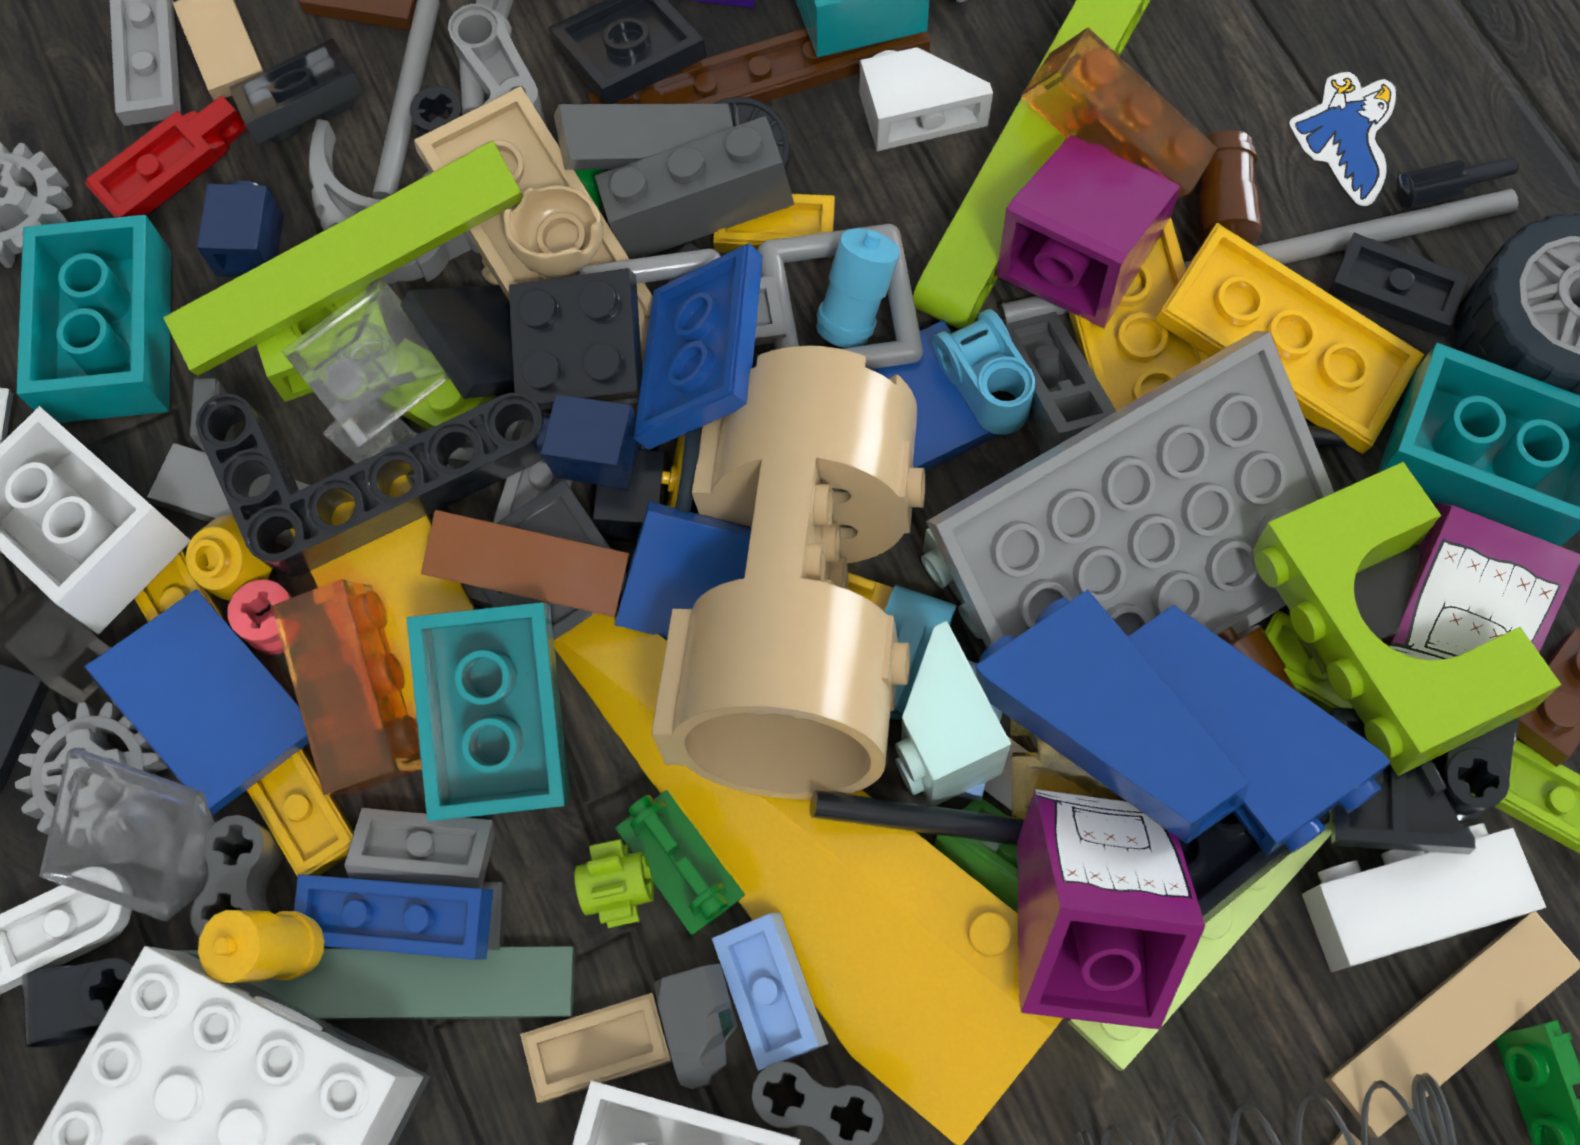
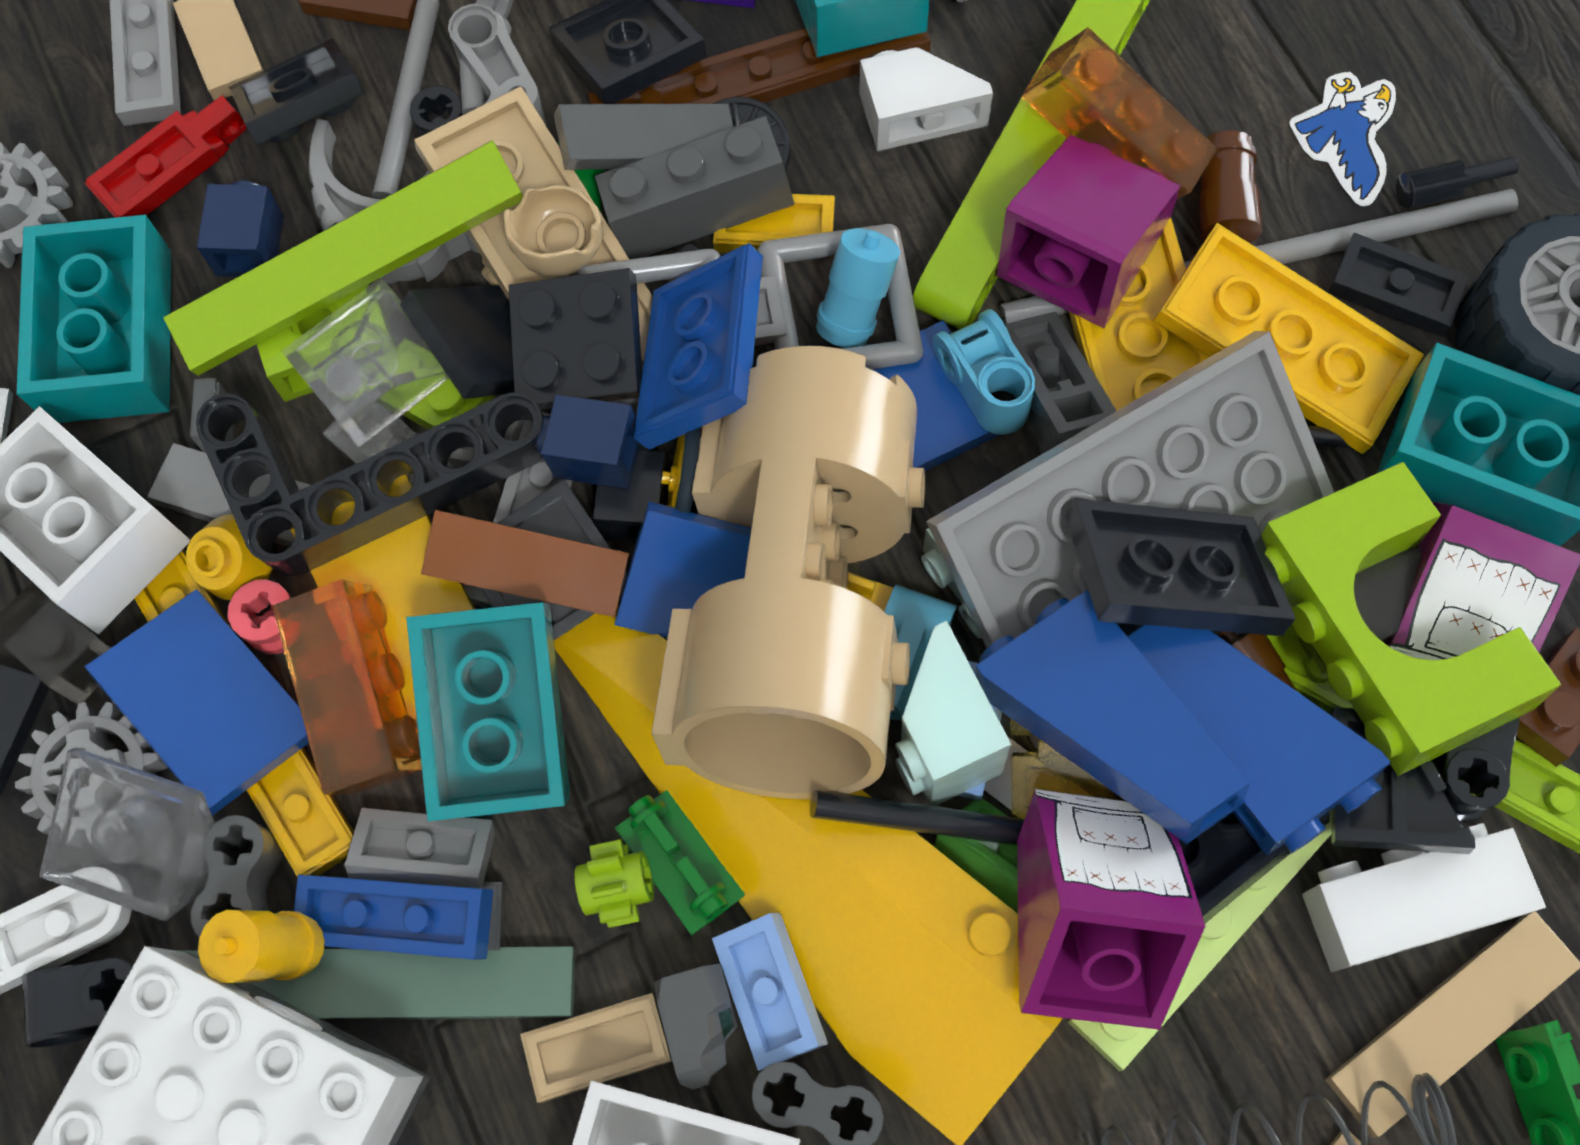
(1177, 568): none -> black plate

